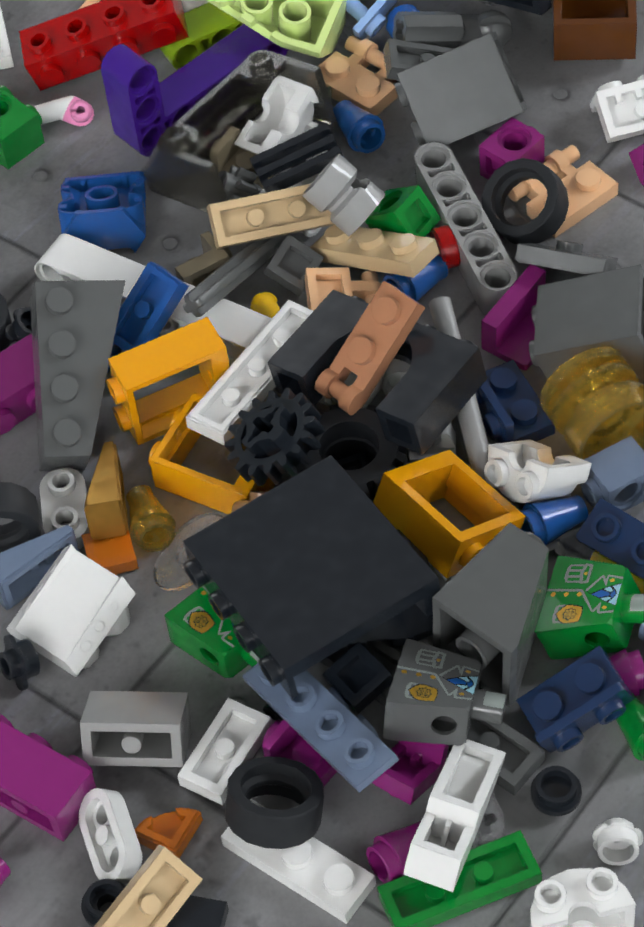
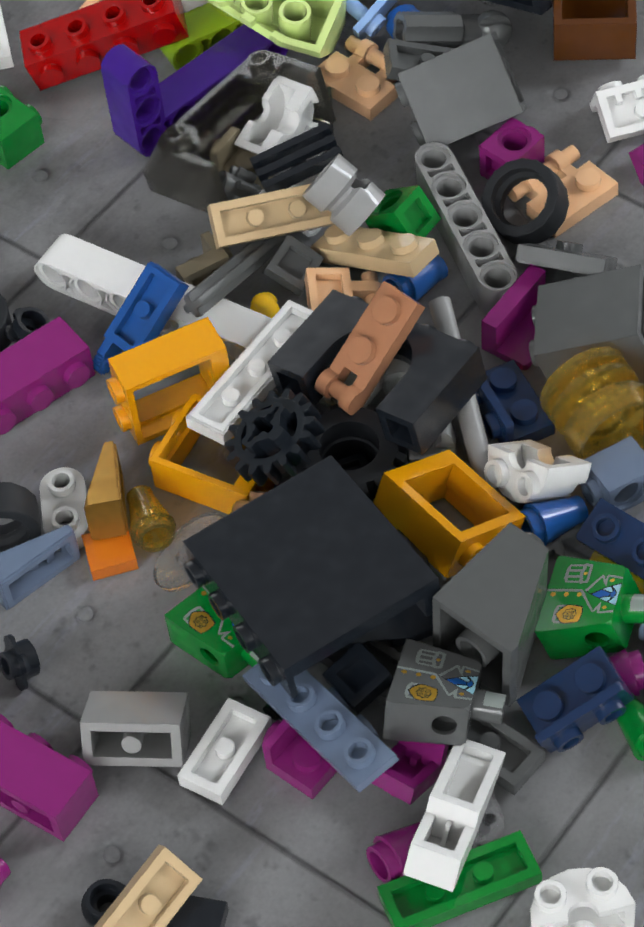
(68, 109): arm -> none
(71, 351): dark grey wedge -> none
(73, 611): white slope -> none
(105, 209): blue slope -> none
(109, 835): white plate -> none
(170, 830): orange tile -> none
(272, 826): black tyre -> none
(311, 871): white plate -> none
(361, 128): blue cone -> none
(446, 245): red tile -> none
(556, 791): black plate -> none
(617, 841): white plate -> none

